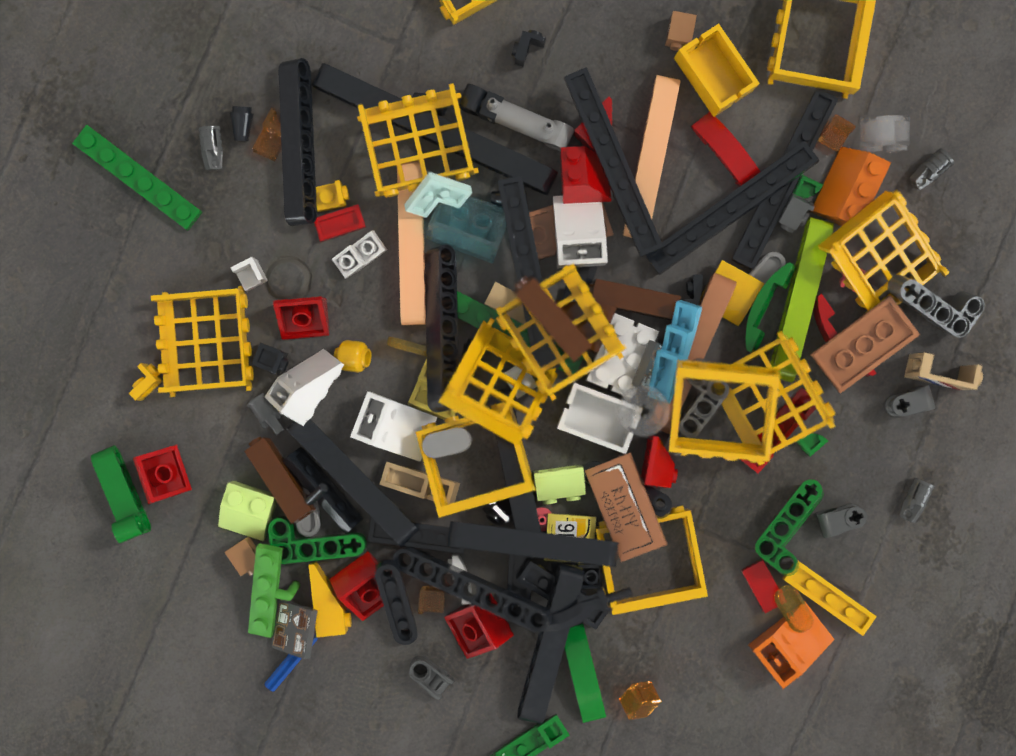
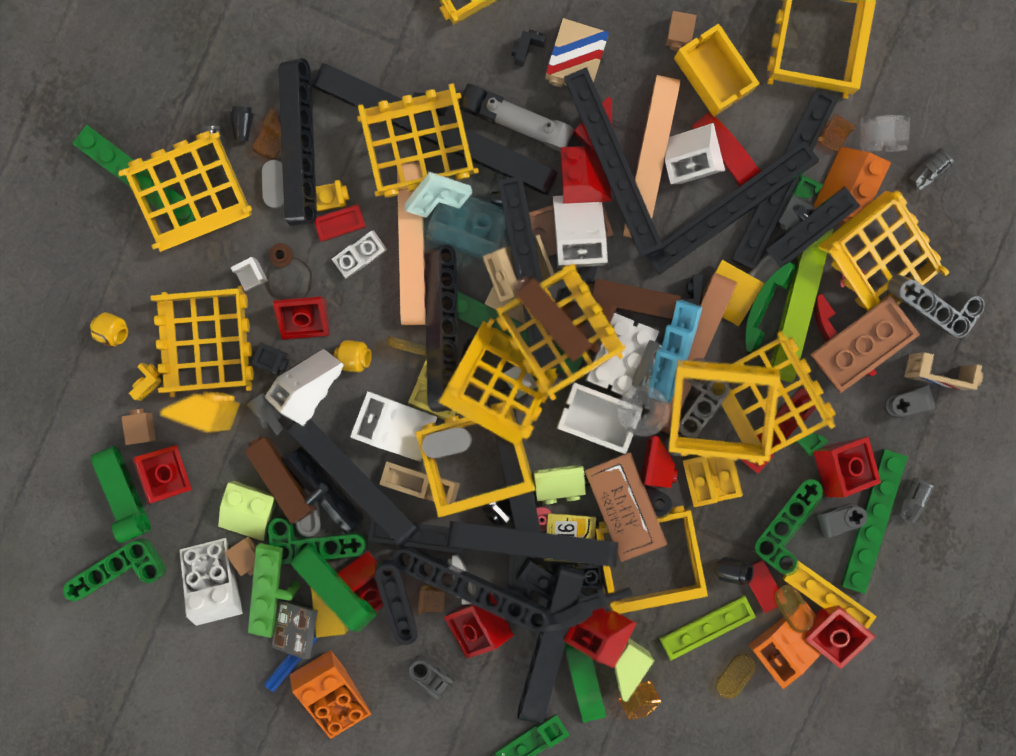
(109, 329): none -> yellow head
(111, 572): none -> green beam
(138, 427): none -> medium nougat brick
(200, 225): none -> yellow window
(206, 412): none -> yellow slope
(209, 583): none -> white slope
(273, 184): none -> light grey tile
(287, 257): none -> reddish brown plate
(329, 694): none -> orange slope
(337, 595): none -> green beam
(503, 272): none -> tan panel
(575, 49): none -> panel
(602, 636): none -> red slope
(631, 668): none -> yellowish green slope
(693, 155): none -> white slope
(707, 627): none -> lime tile
(712, 480): none -> yellow slope
(734, 571): none -> black brick
(735, 676): none -> clear yellow tile
(812, 226): none -> black plate
(838, 635): none -> red slope
(847, 467): none -> red slope
(878, 510): none -> green plate

